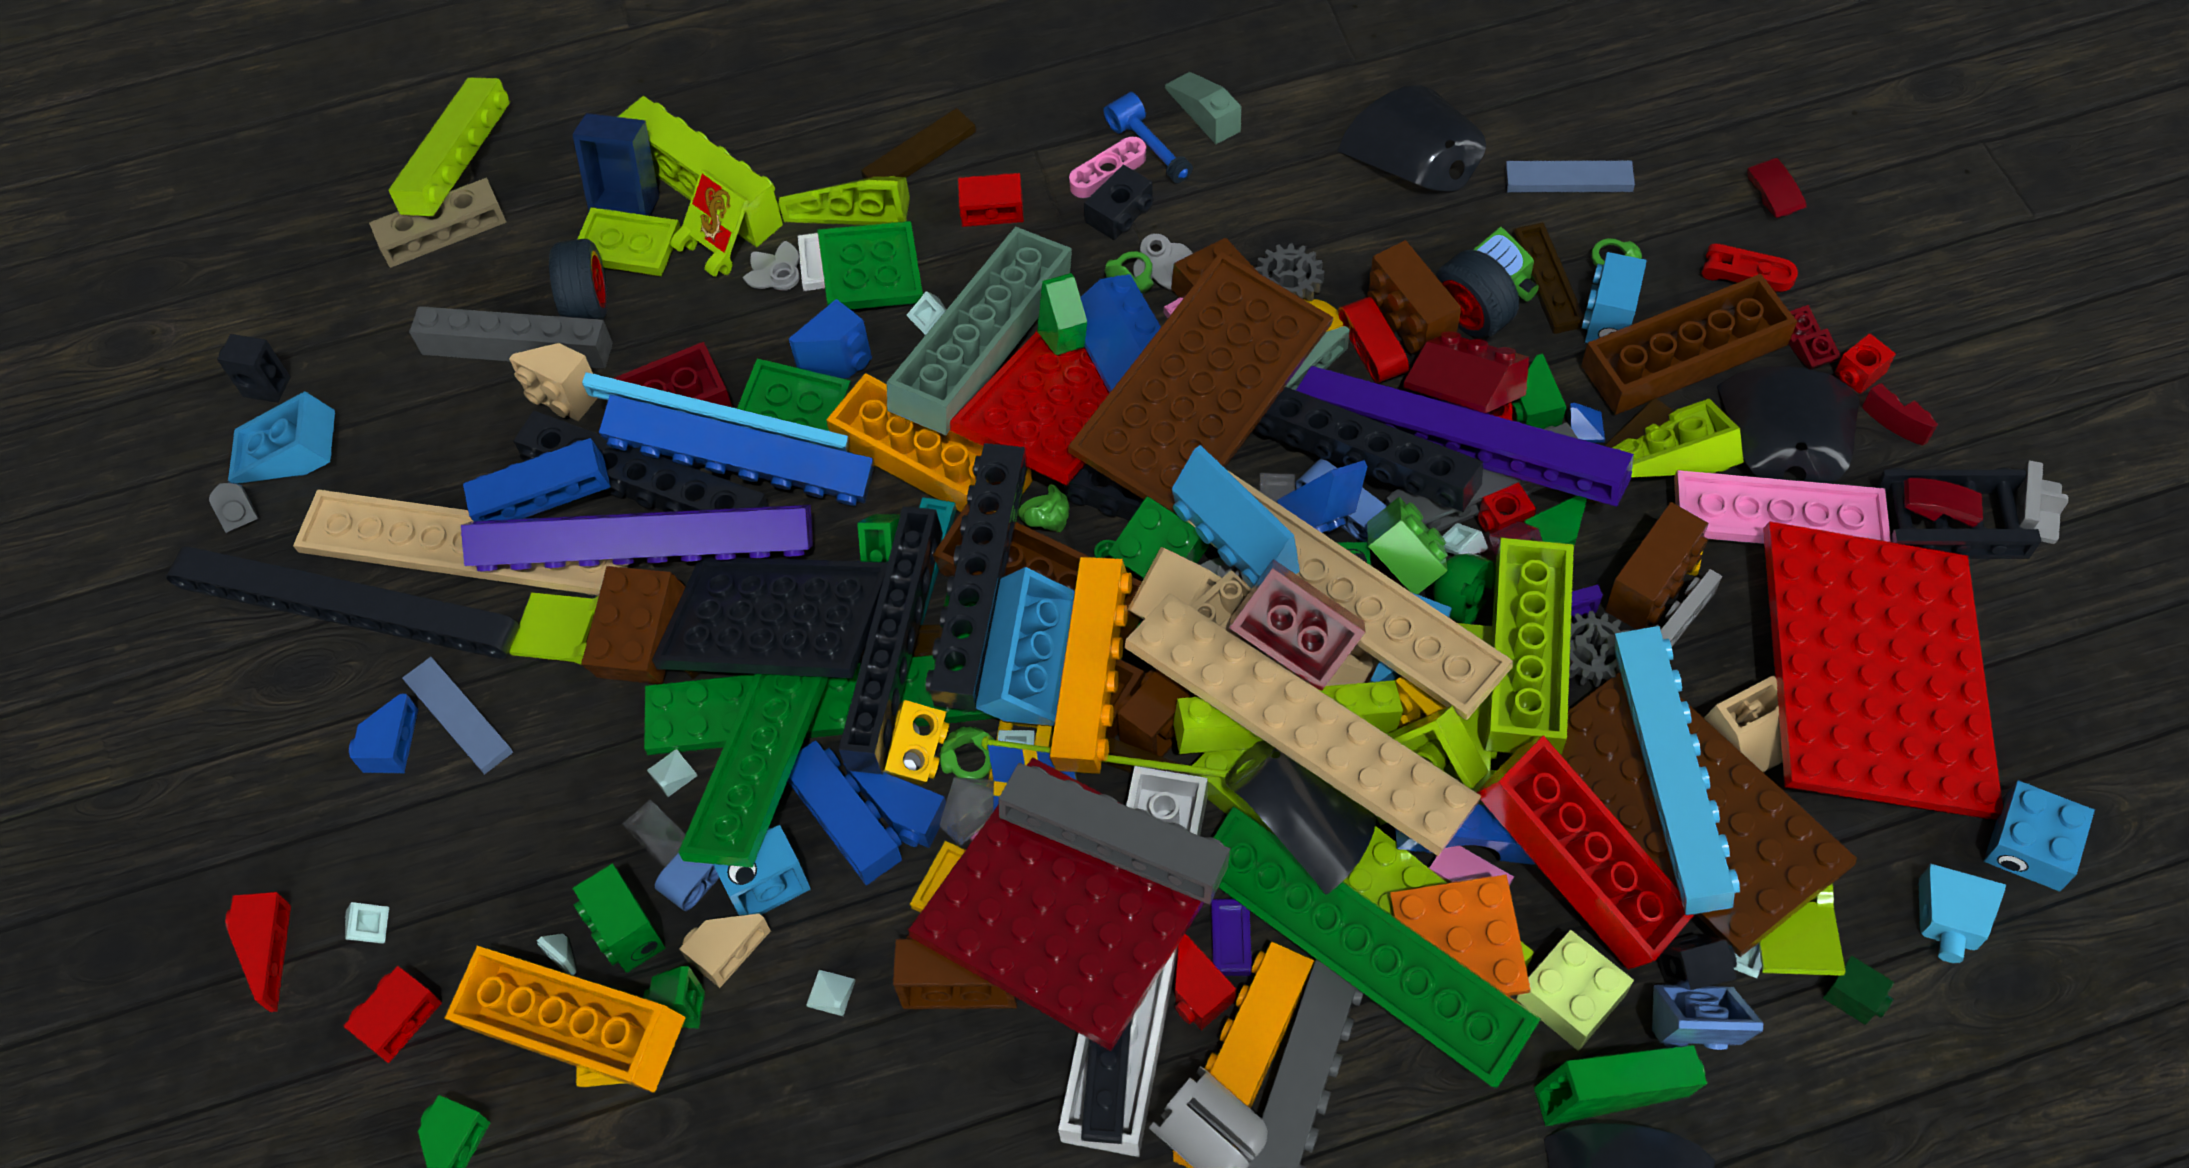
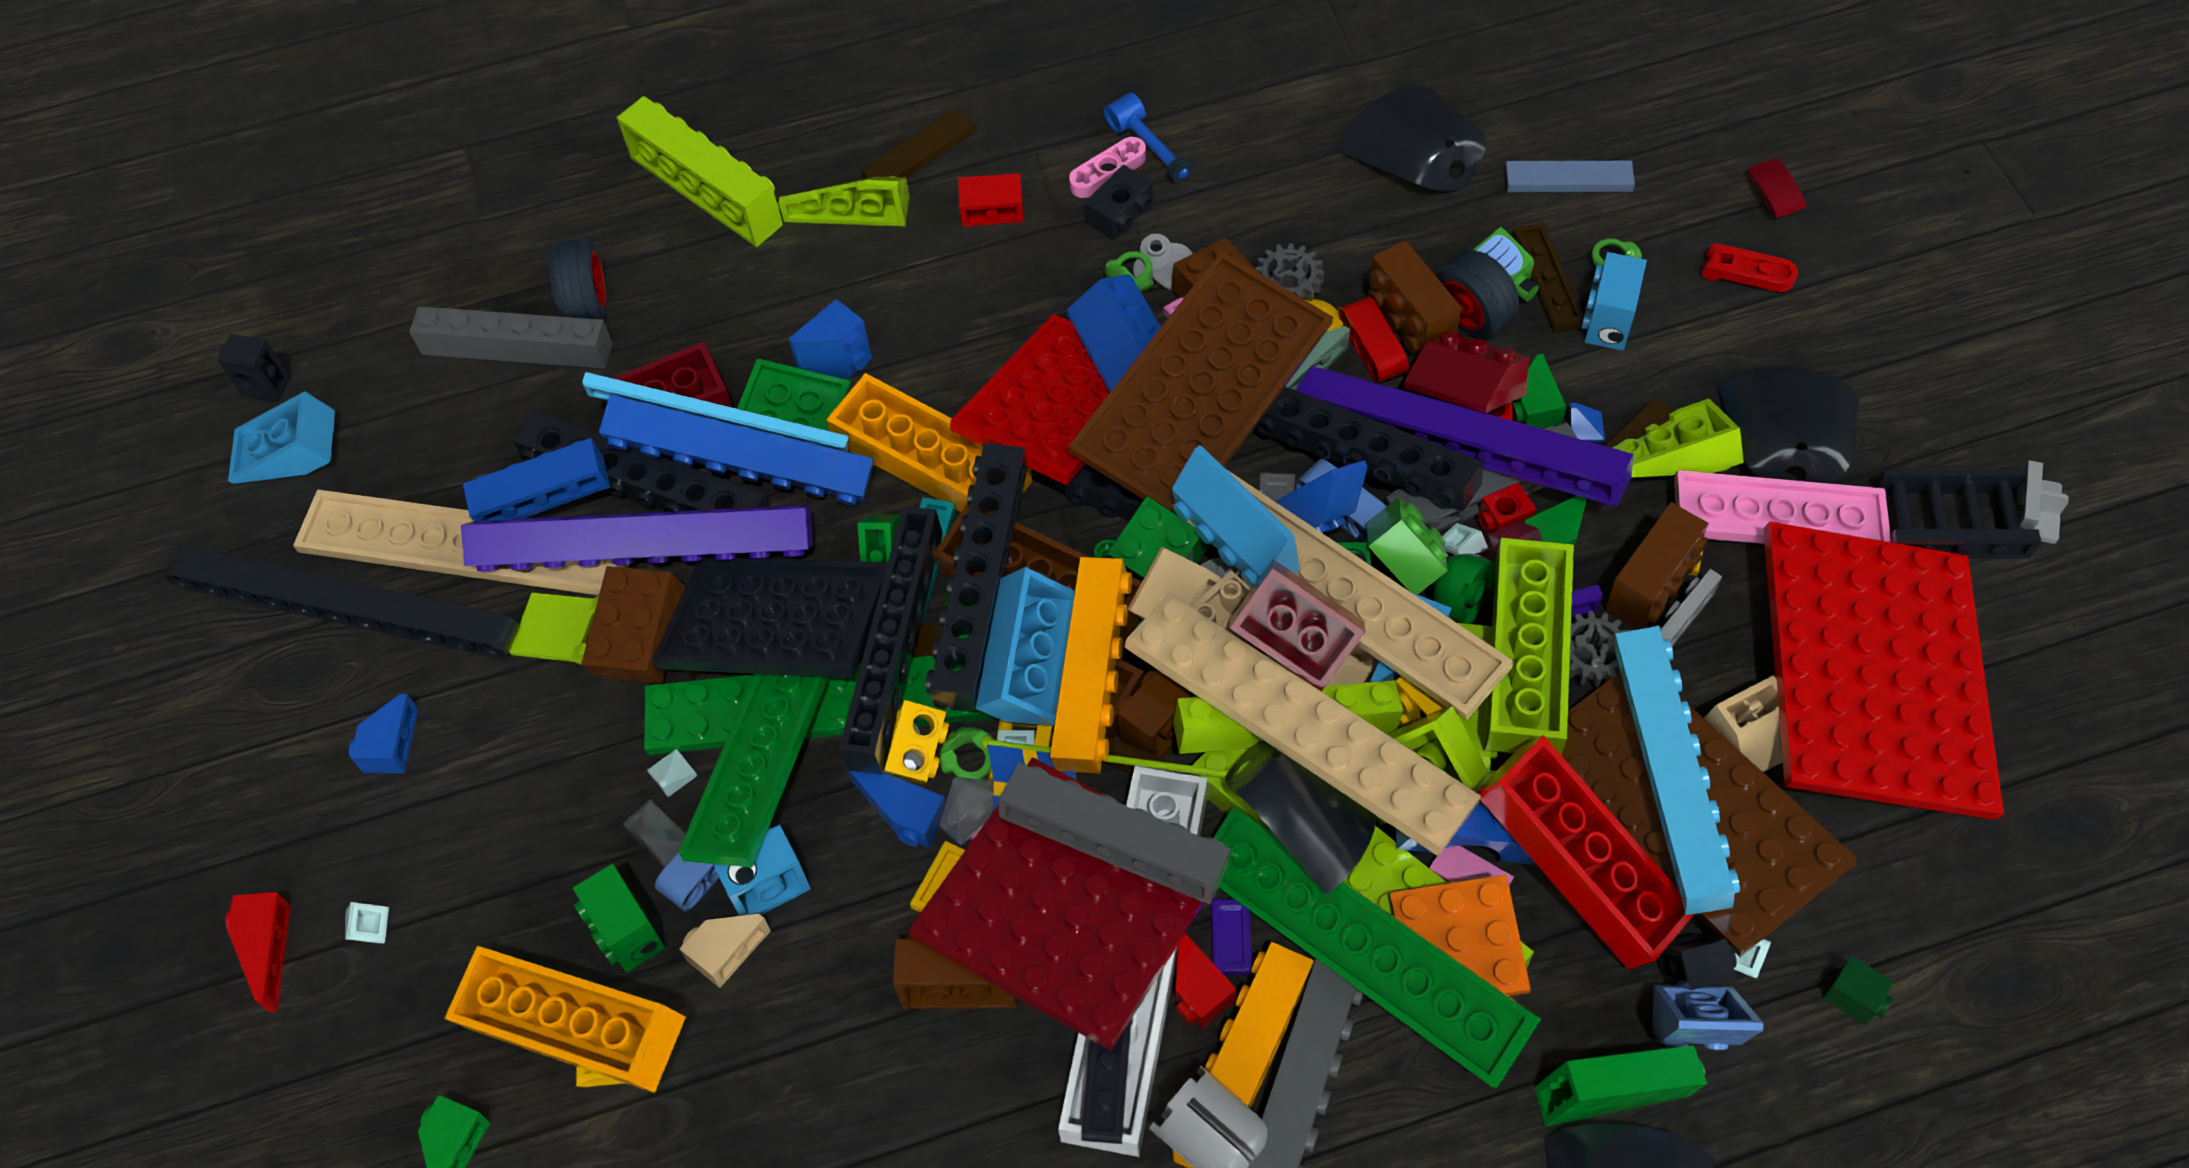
(232, 506): dark grey plate -> none
(392, 1014): red brick -> none
(449, 147): lime brick -> none
(457, 715): sand blue tile -> none
(460, 216): dark tan brick -> none
(554, 378): tan slope -> none
(558, 949): light aqua slope -> none
(616, 164): dark blue piece -> none
(630, 240): lime plate -> none
(680, 992): green slope -> none
(713, 221): lime flag -> none
(774, 270): light grey plate -> none
(810, 262): white tile -> none
(831, 992): light aqua slope -> none
(843, 814): blue brick -> none
(870, 265): green plate -> none
(926, 312): light aqua slope -> none
(976, 331): sand green brick -> none
(1052, 512): bright green piece -> none
(1062, 315): green slope -> none
(1207, 105): sand green slope -> none
(1575, 989): yellowish green brick -> none
(1688, 343): reddish brown brick -> none
(1805, 941): lime flag -> none
(1809, 342): dark red slope -> none
(1864, 363): red brick -> none
(1906, 421): dark red slope -> none
(1936, 497): dark red slope -> none
(1957, 910): medium azure torso -> none
(2039, 836): dark azure brick -> none

